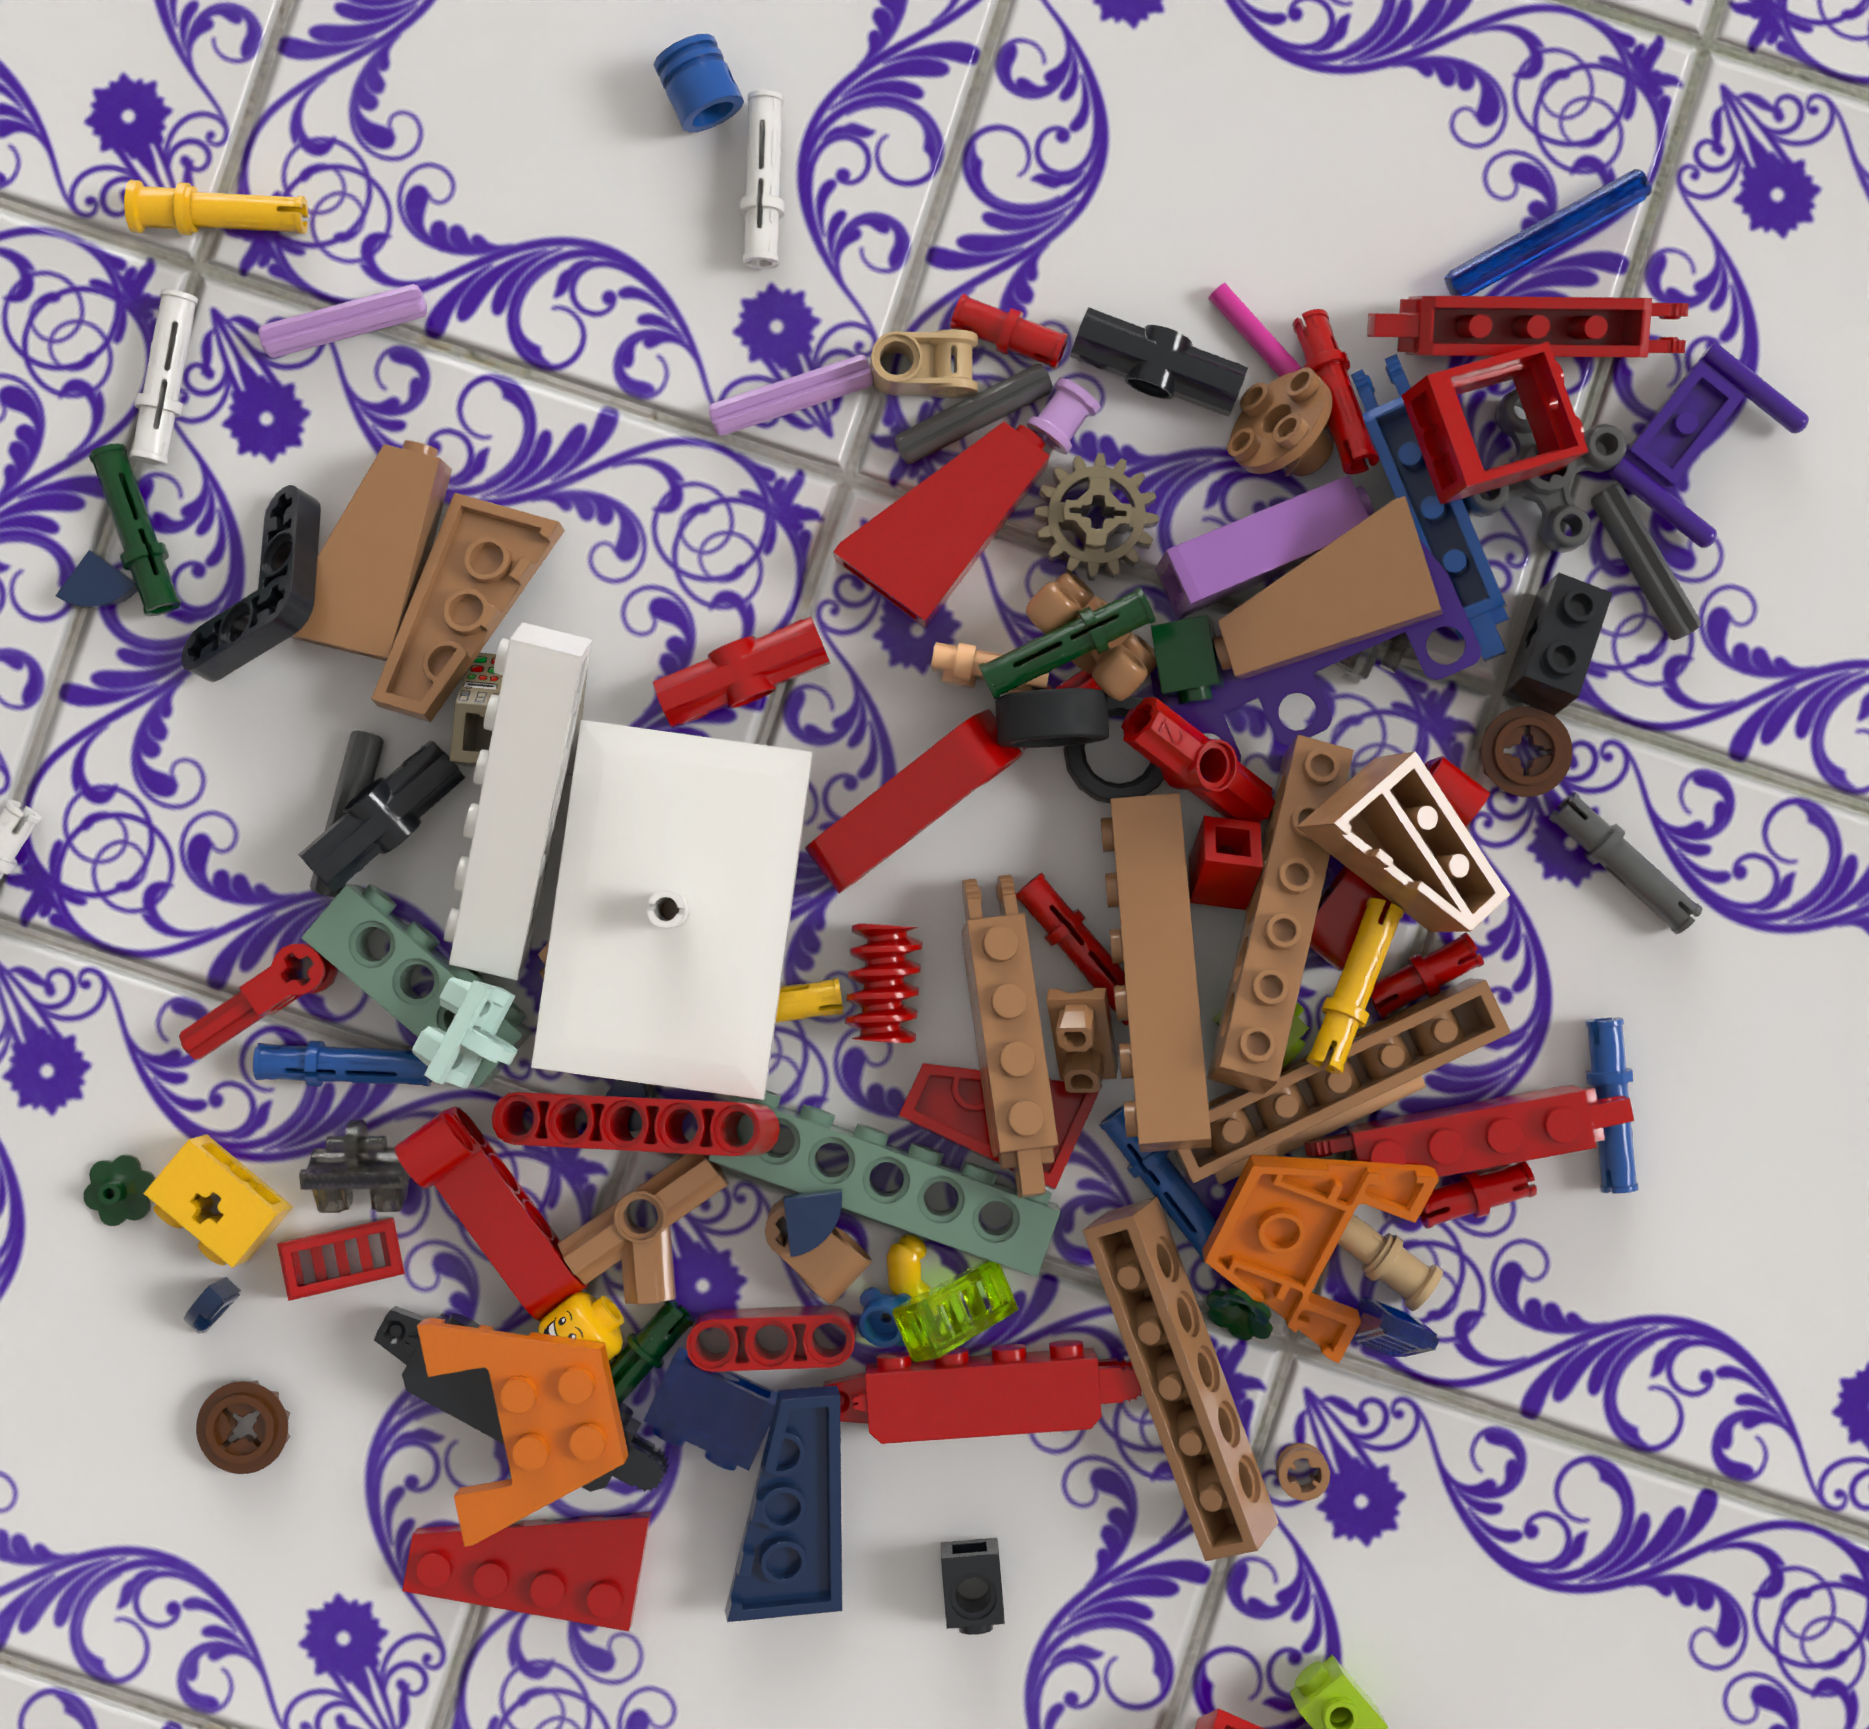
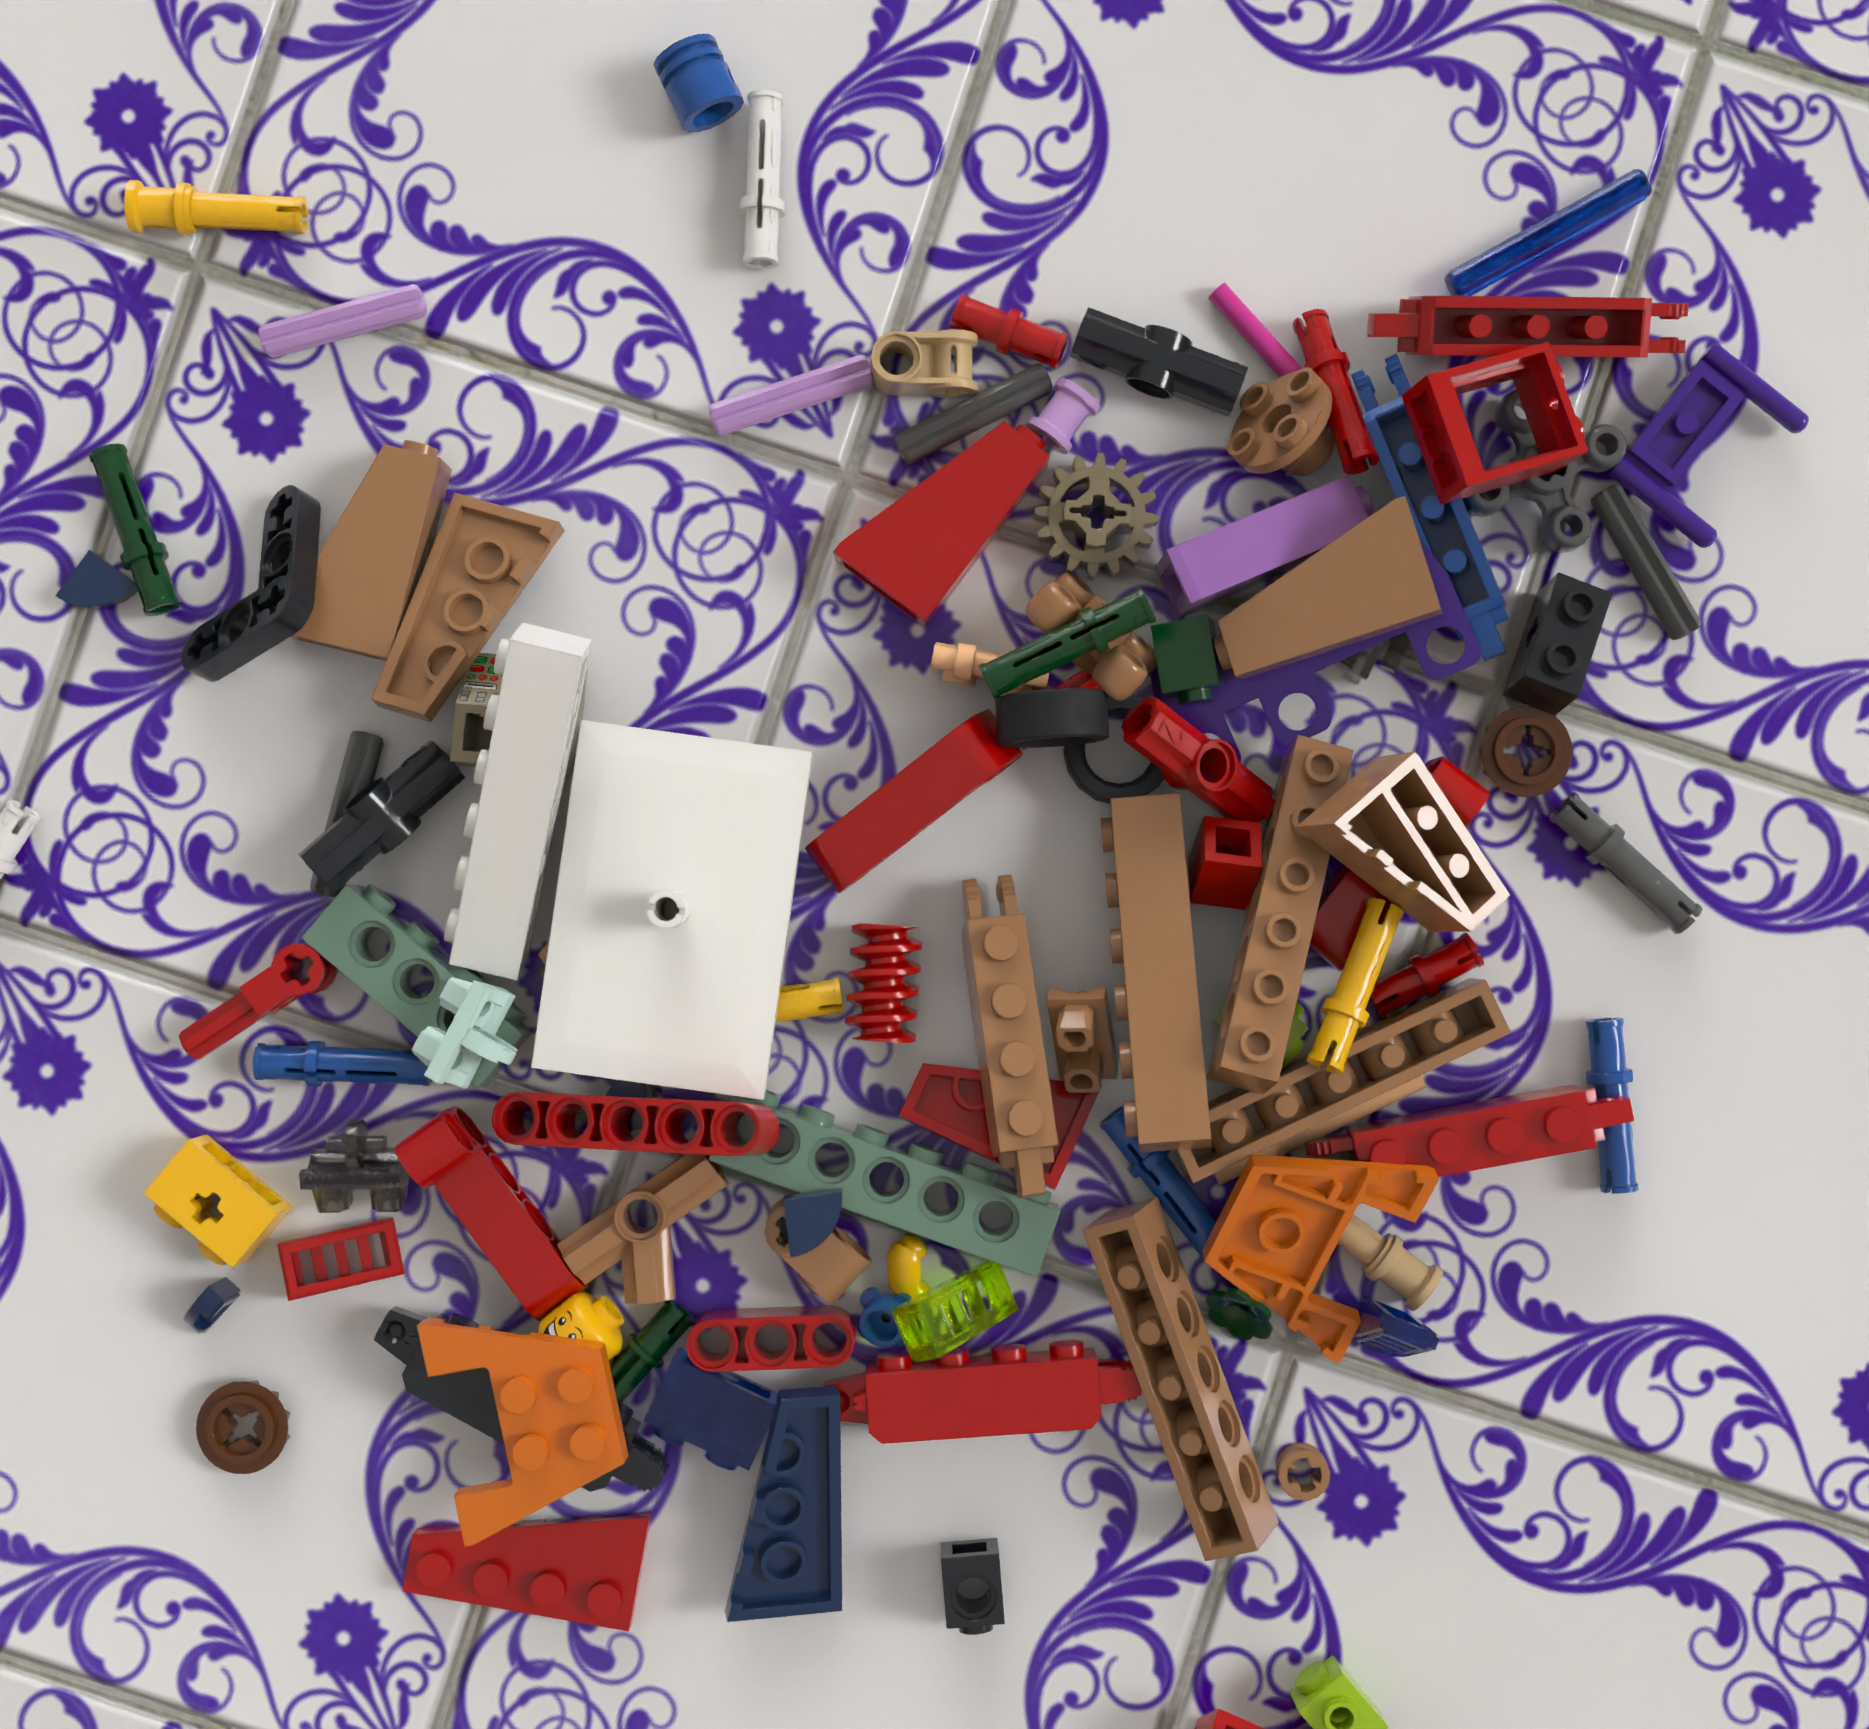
(127, 1182): dark green plant -> none
(174, 312): white pin -> none
(741, 672): red piece -> none
(1072, 936): red pin -> none
(1478, 1194): red pin -> none

